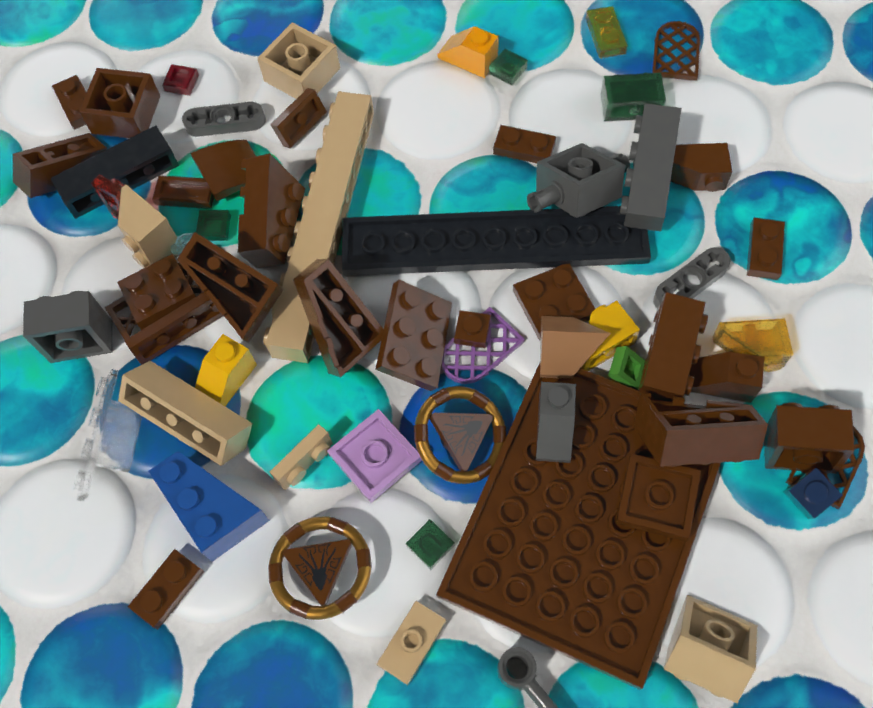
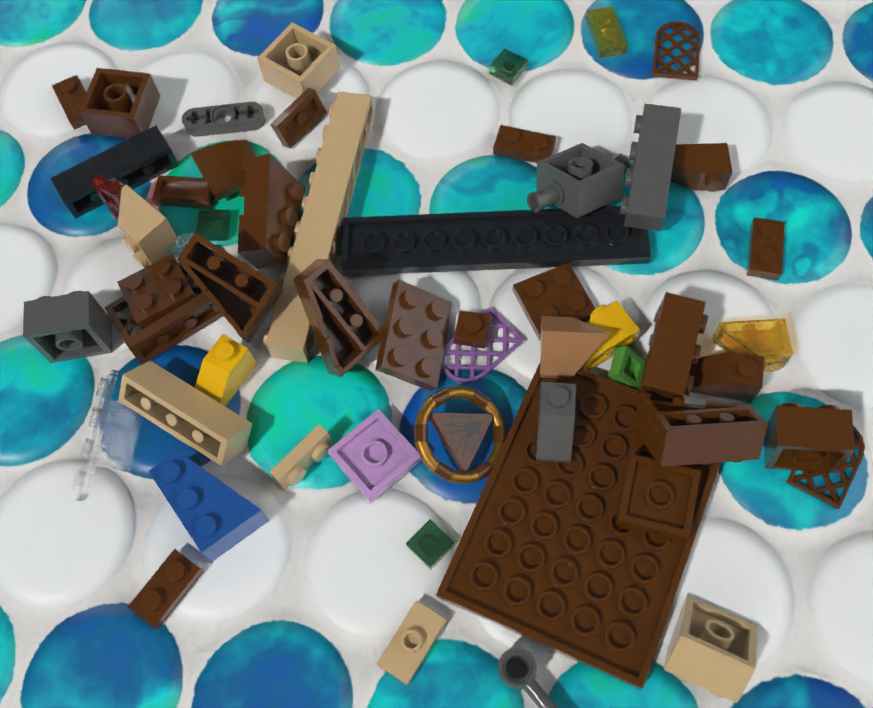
(37, 165): reddish brown slope -> none
(180, 79): dark red tile -> none
(319, 567): piece -> none
(471, 50): light orange slope -> none
(626, 94): clear green brick -> none
(697, 268): dark grey beam -> none
(812, 493): dark blue brick -> none

